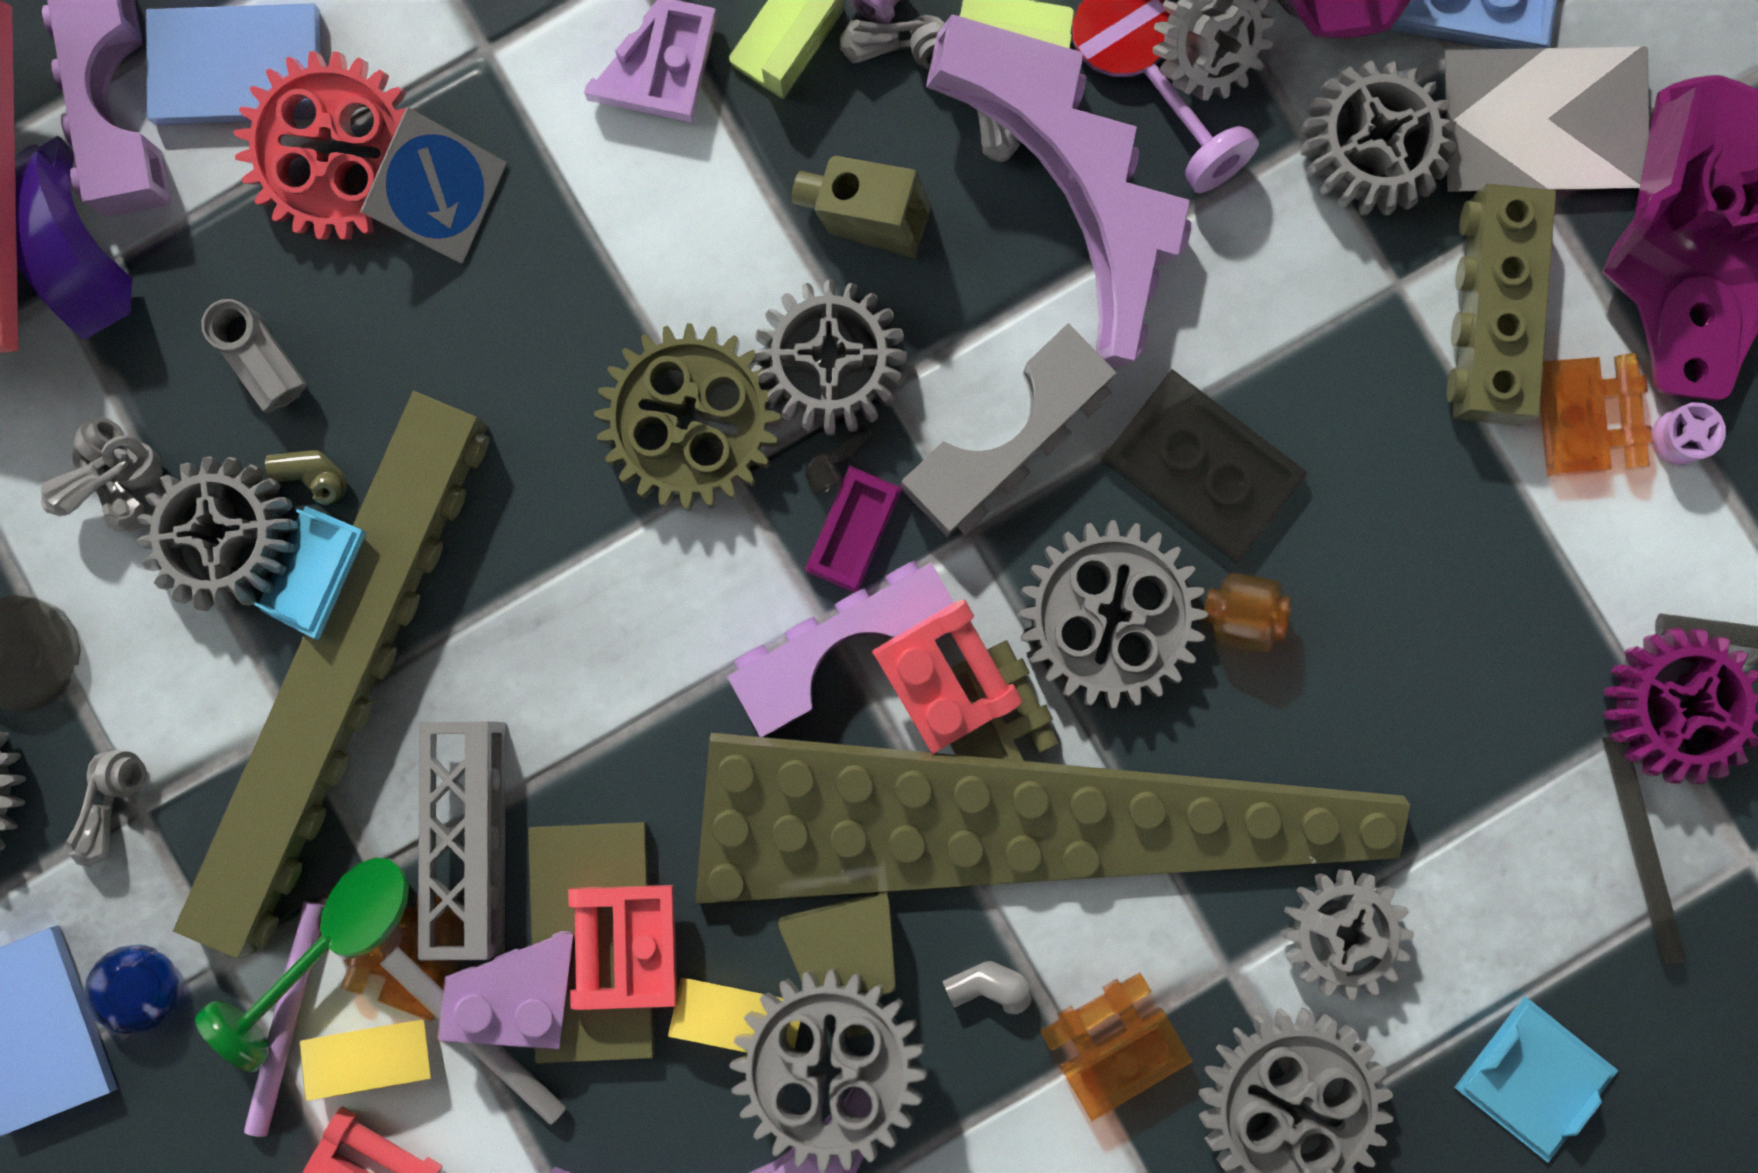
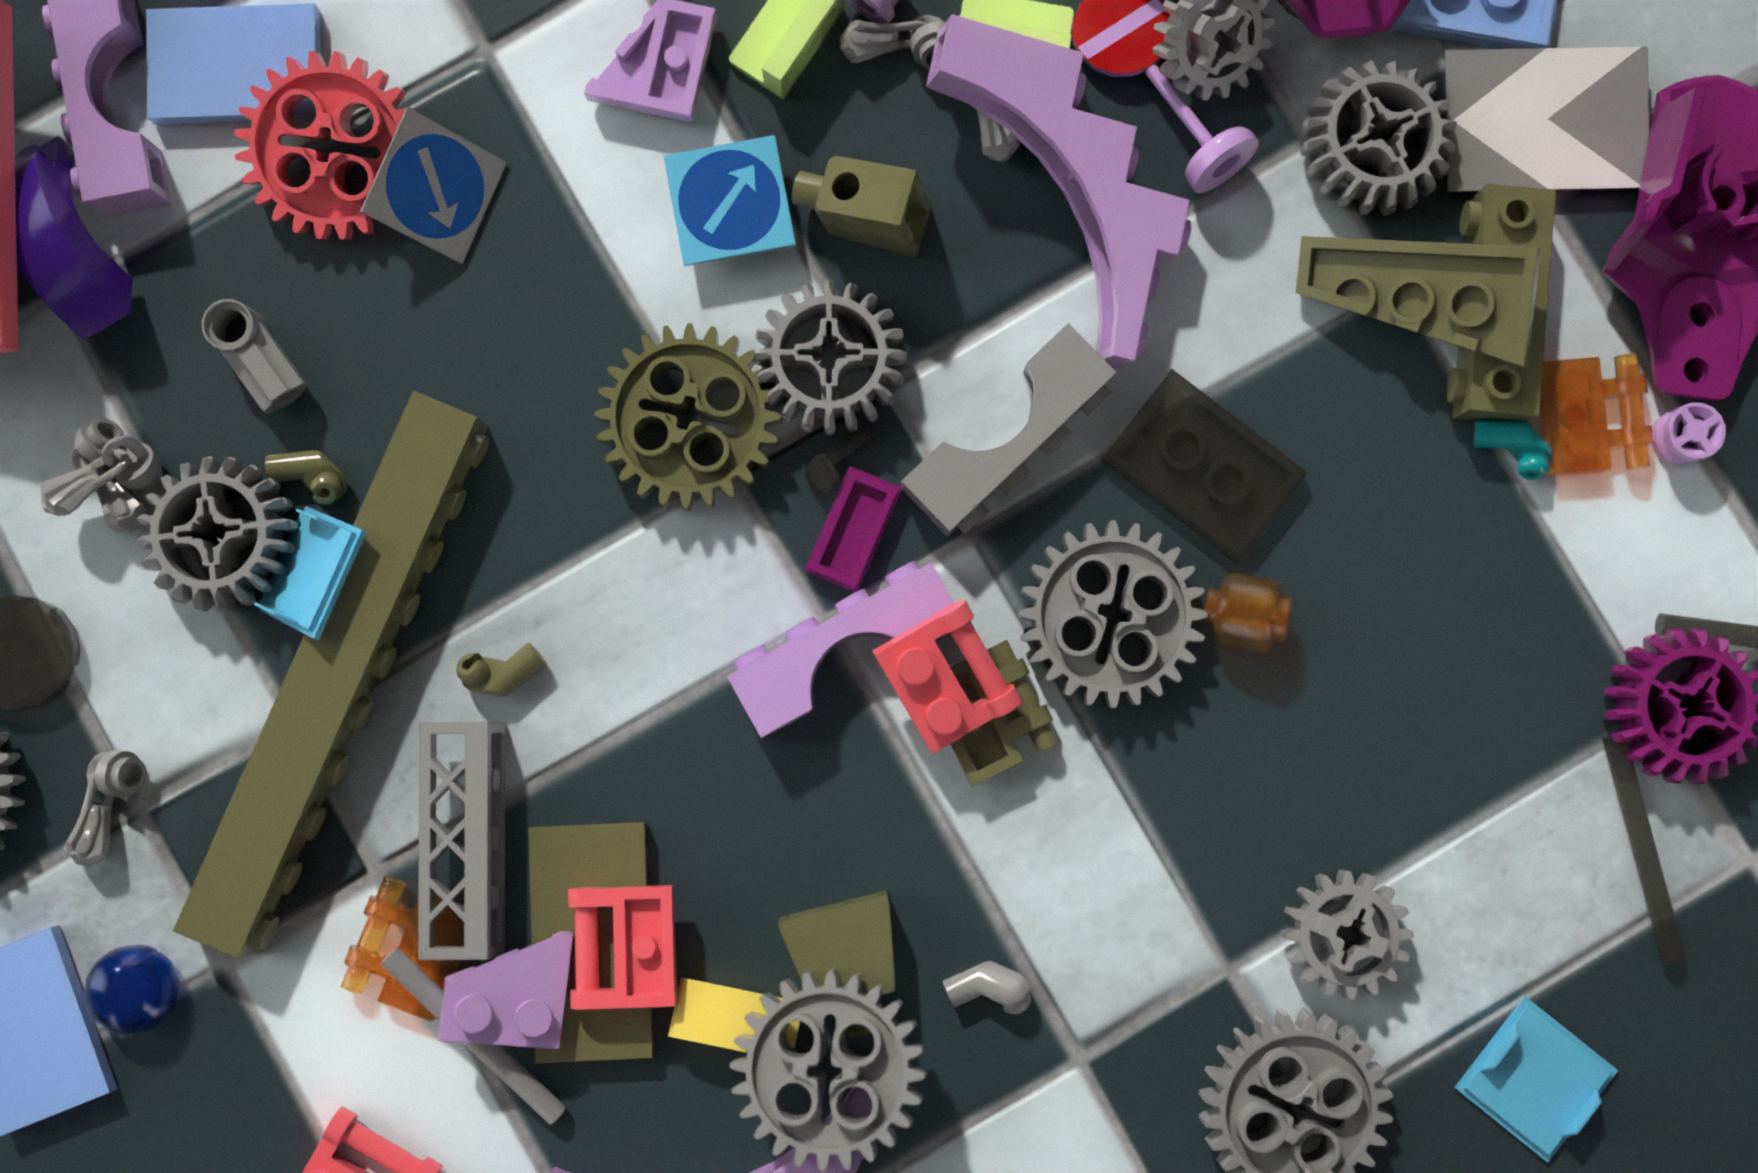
(283, 1026): lavender bar -> none
(354, 922): green piece -> none
(364, 1060): light yellow slope -> none
(499, 676): none -> olive arm
(729, 200): none -> piece
(880, 820): olive wing -> none
(1123, 1062): clear orange plate -> none
(1443, 290): none -> olive wing
(1520, 440): none -> teal arm

